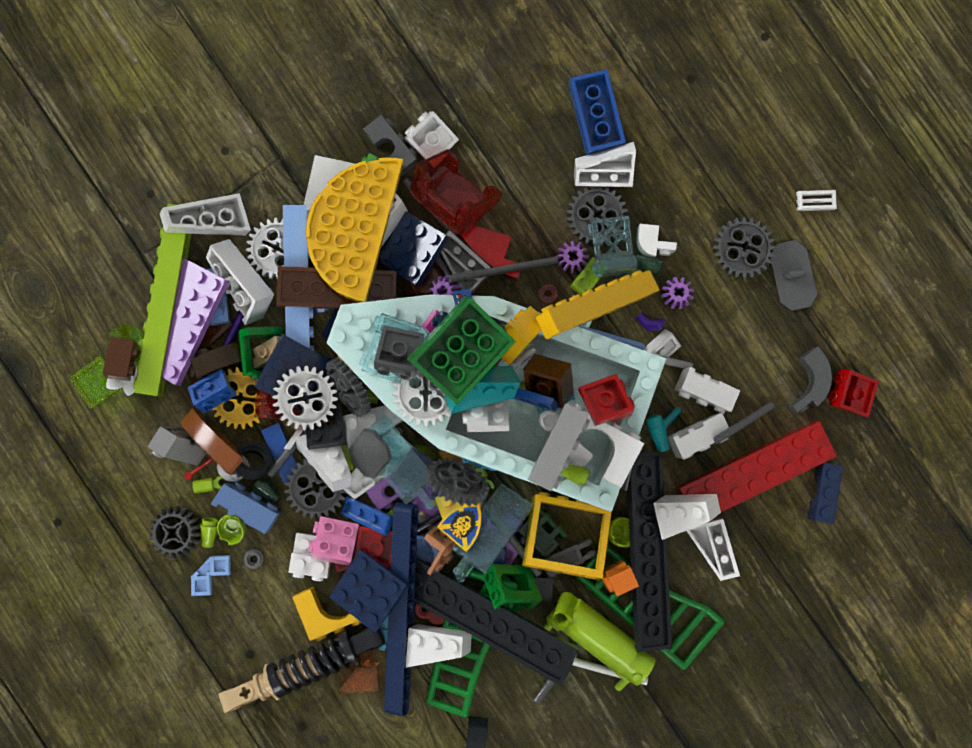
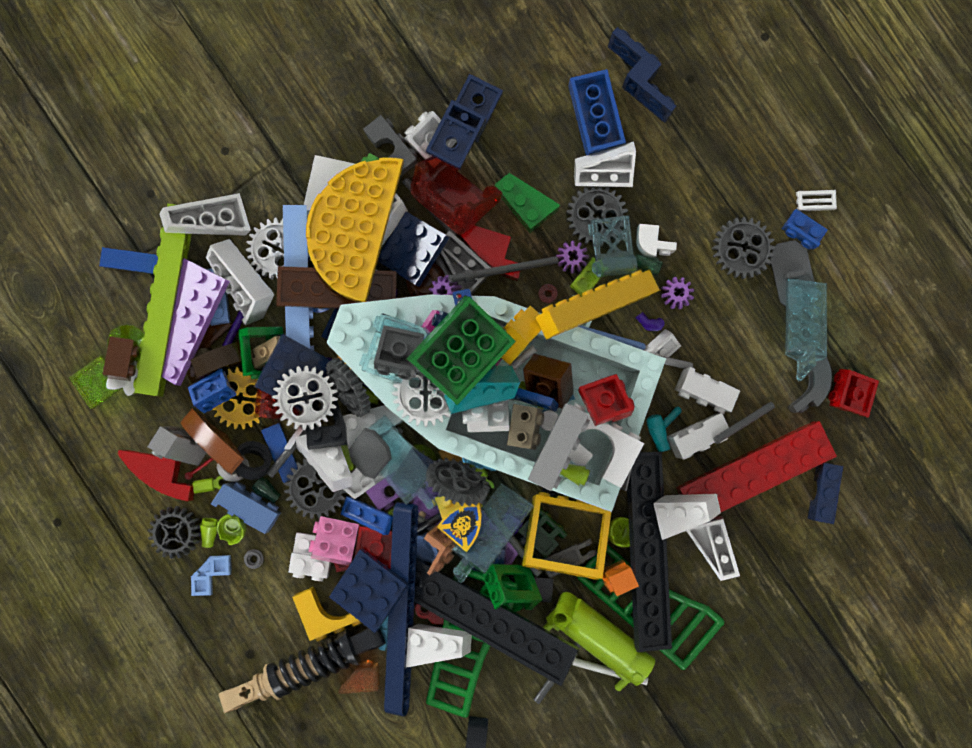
(128, 260): none -> blue tile
(158, 473): none -> red slope
(464, 121): none -> dark blue bracket
(525, 202): none -> green wedge
(525, 427): none -> dark tan brick
(642, 73): none -> dark blue bracket
(804, 229): none -> blue bracket
(806, 324): none -> clear light blue hinge

